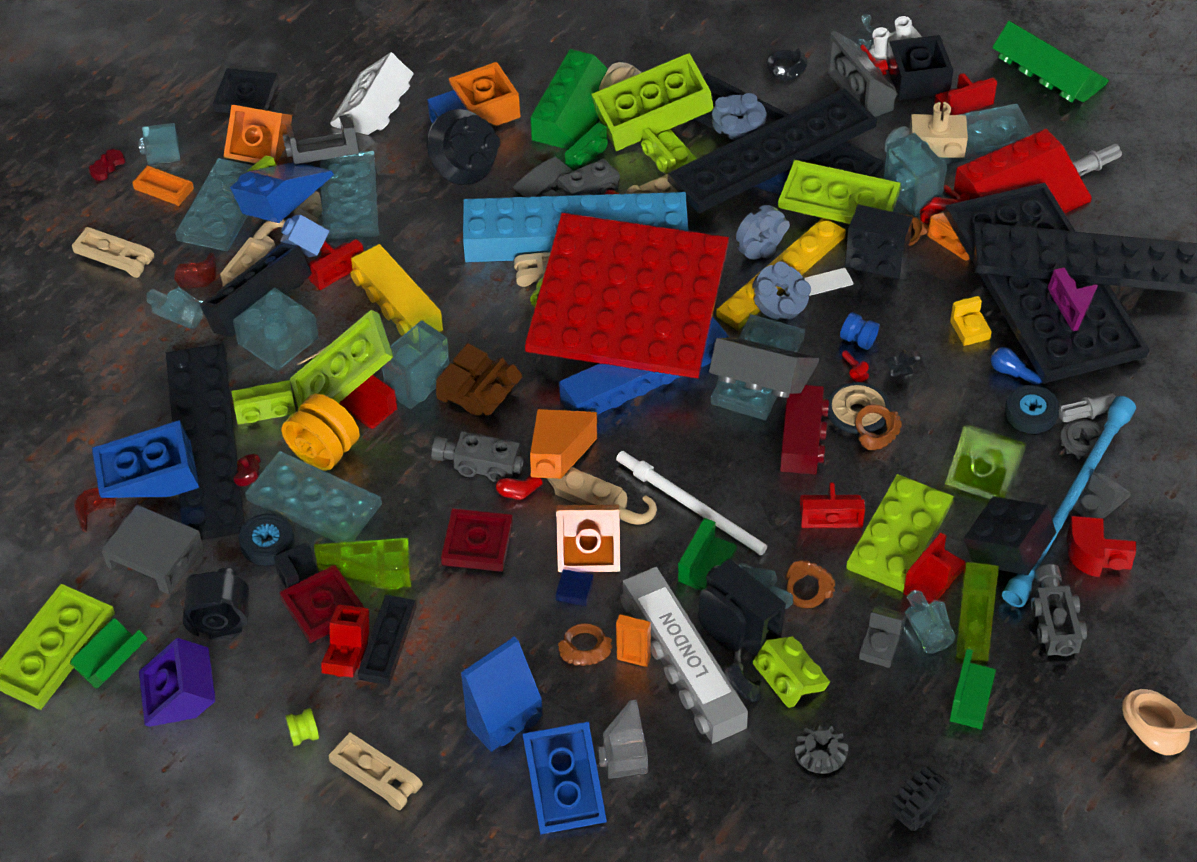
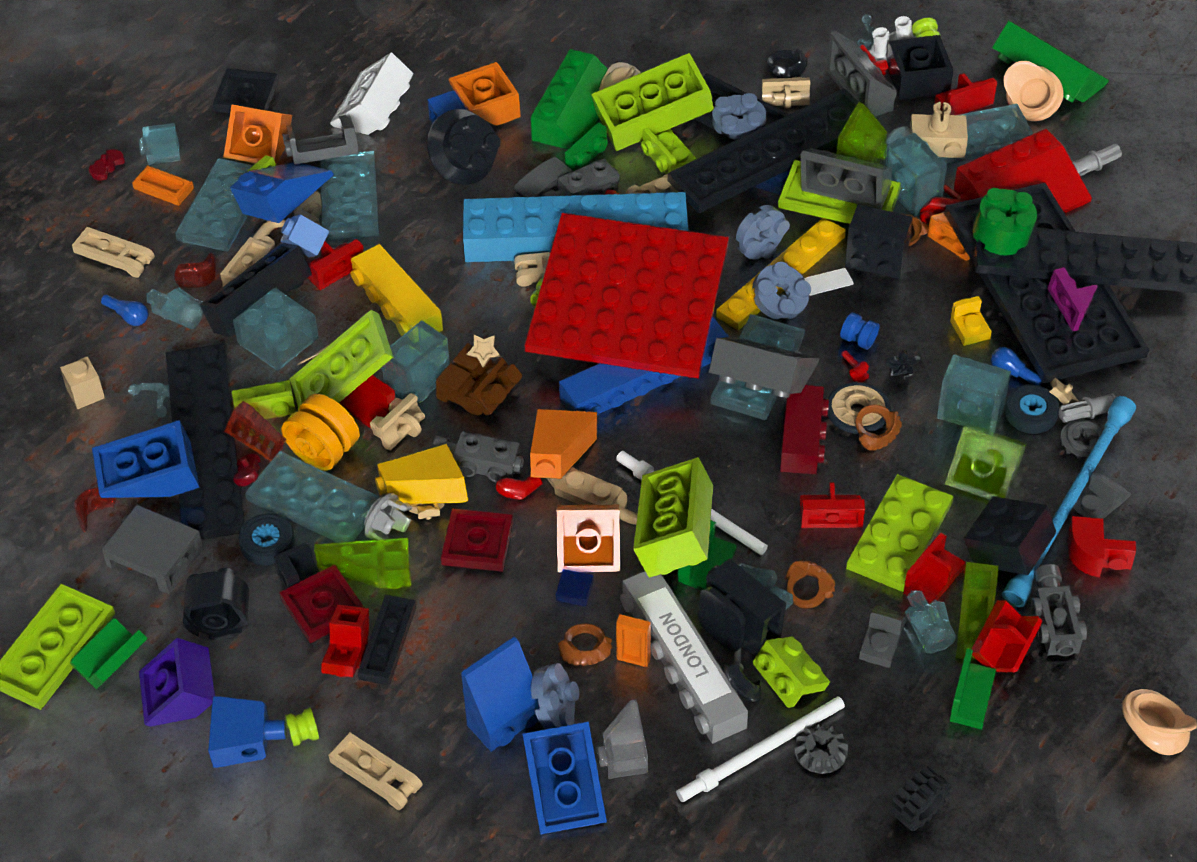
(82, 382): none -> tan brick
(132, 312): none -> blue piece
(159, 388): none -> clear light blue piece
(241, 731): none -> blue torso
(246, 418): none -> clear red slope
(386, 515): none -> light grey piece
(401, 420): none -> tan hips
(423, 477): none -> yellow slope
(426, 510): none -> tan piece
(483, 349): none -> tan piece
(555, 696): none -> sand blue plate
(673, 518): none -> lime brick
(710, 778): none -> white bar
(786, 91): none -> tan hips
(845, 178): none -> dark grey slope
(863, 136): none -> clear neon green slope
(925, 27): none -> lime wheel
(973, 393): none -> clear light blue brick
(1005, 221): none -> green brick
(1005, 638): none -> red panel
(1033, 89): none -> light nougat piece
(1063, 392): none -> tan piece

